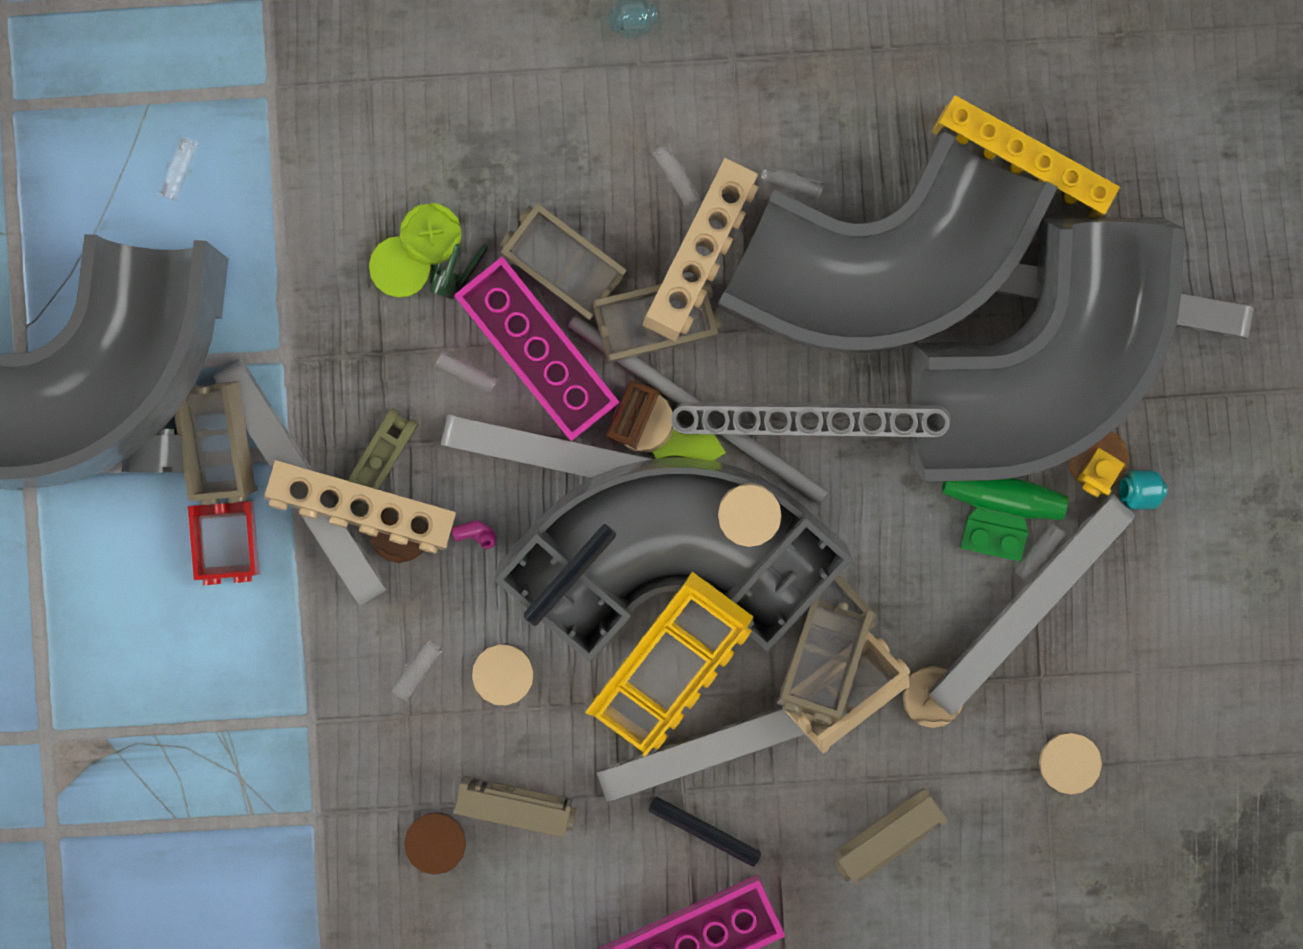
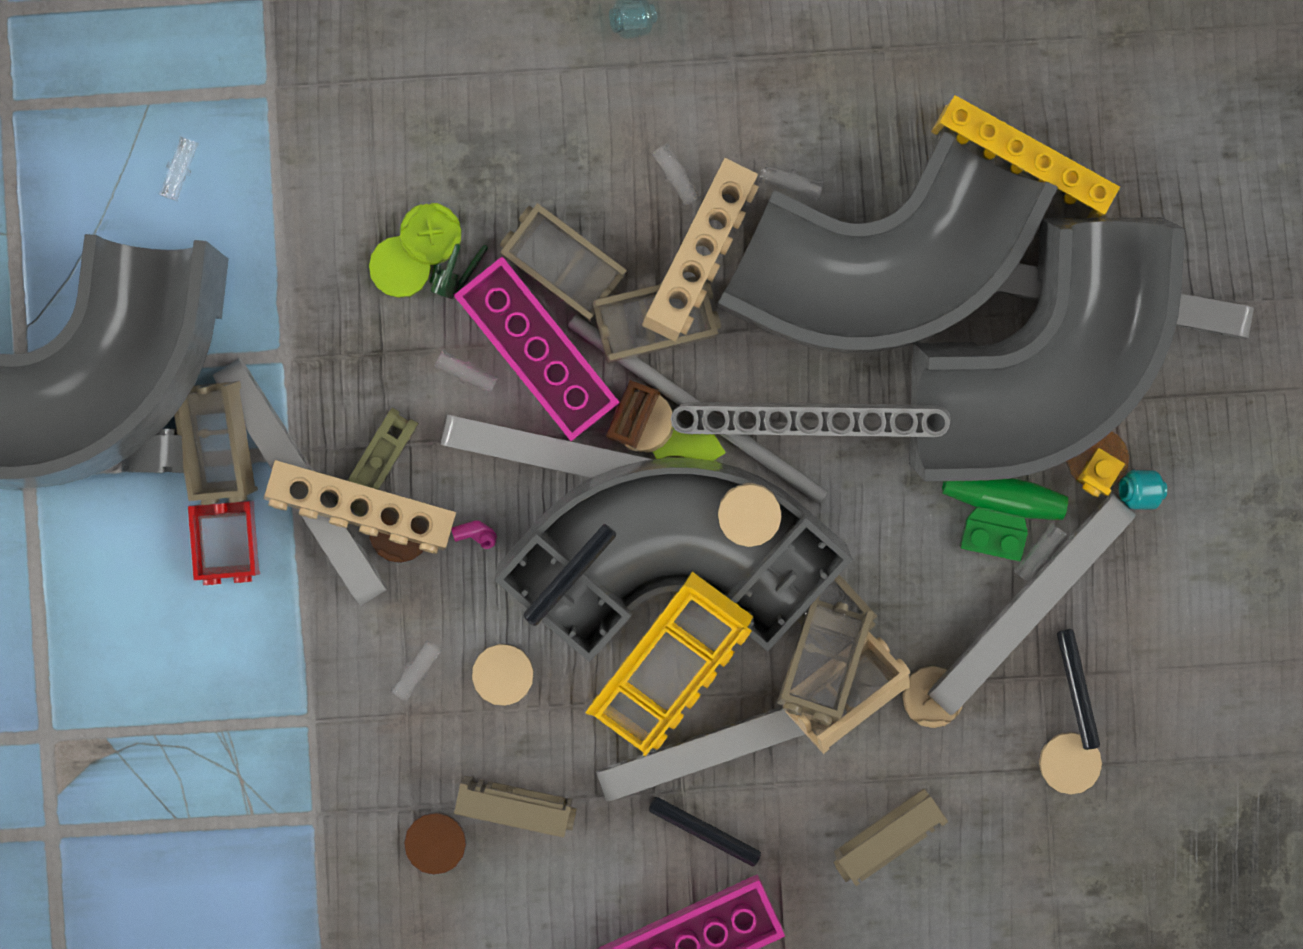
(1078, 689): none -> black axle

